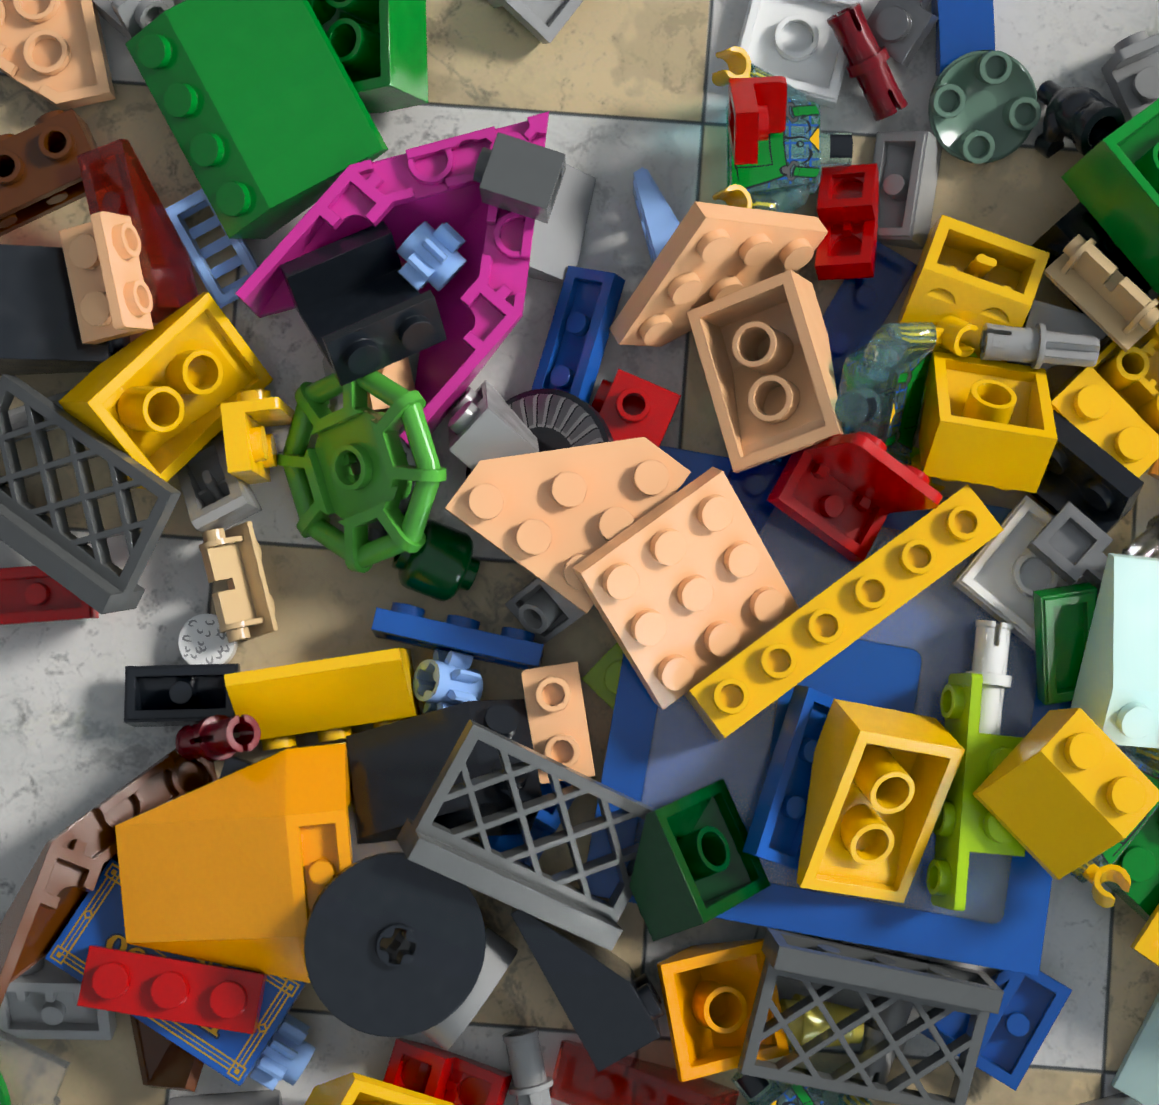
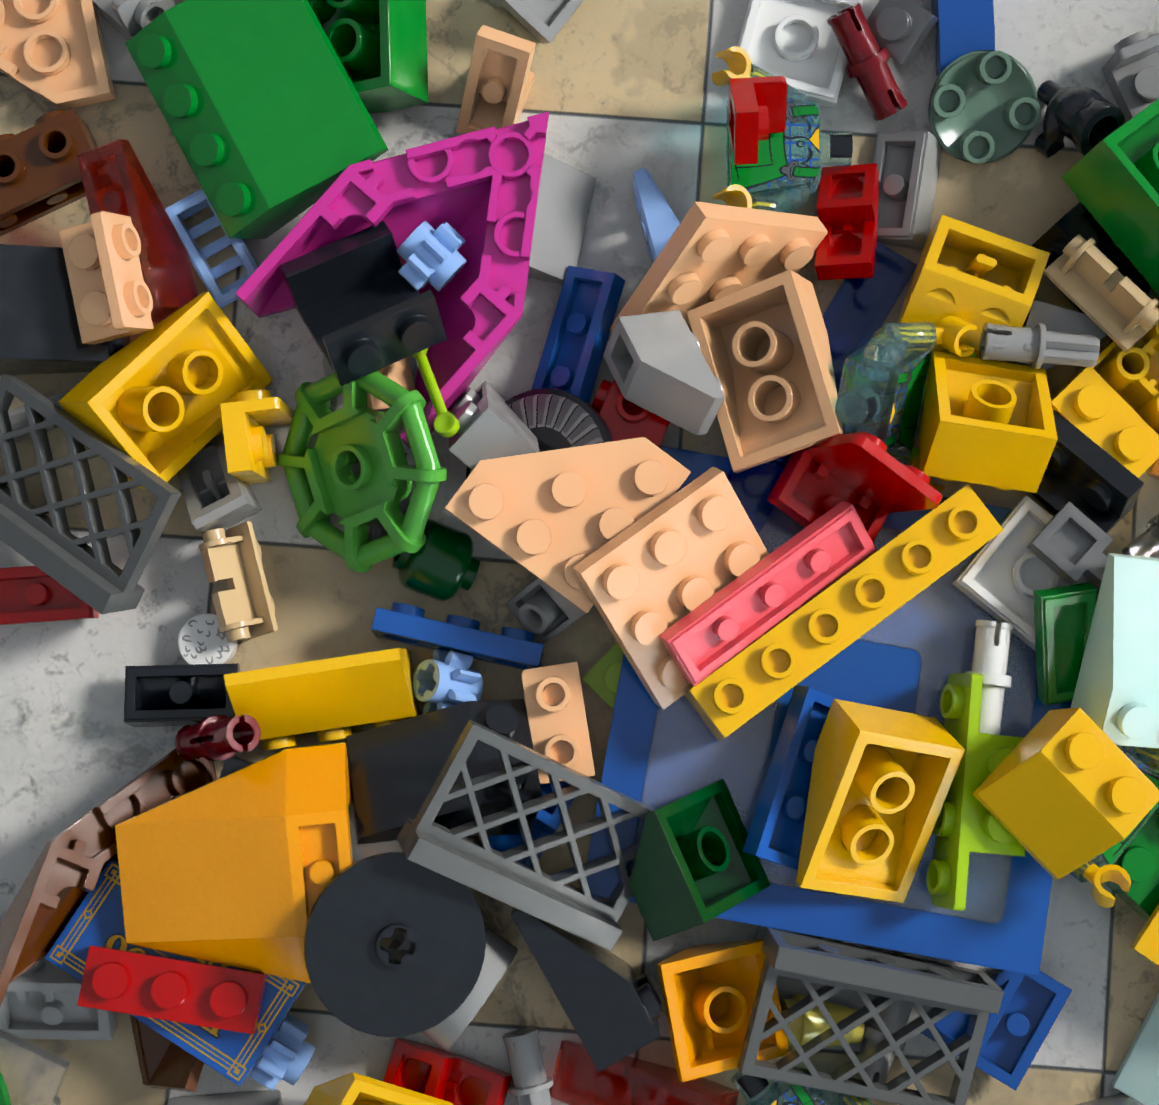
(445, 423): none -> lime hinge
(496, 81): none -> light nougat slope
(520, 176): dark grey brick -> none
(664, 370): none -> light grey slope
(768, 593): none -> coral tile

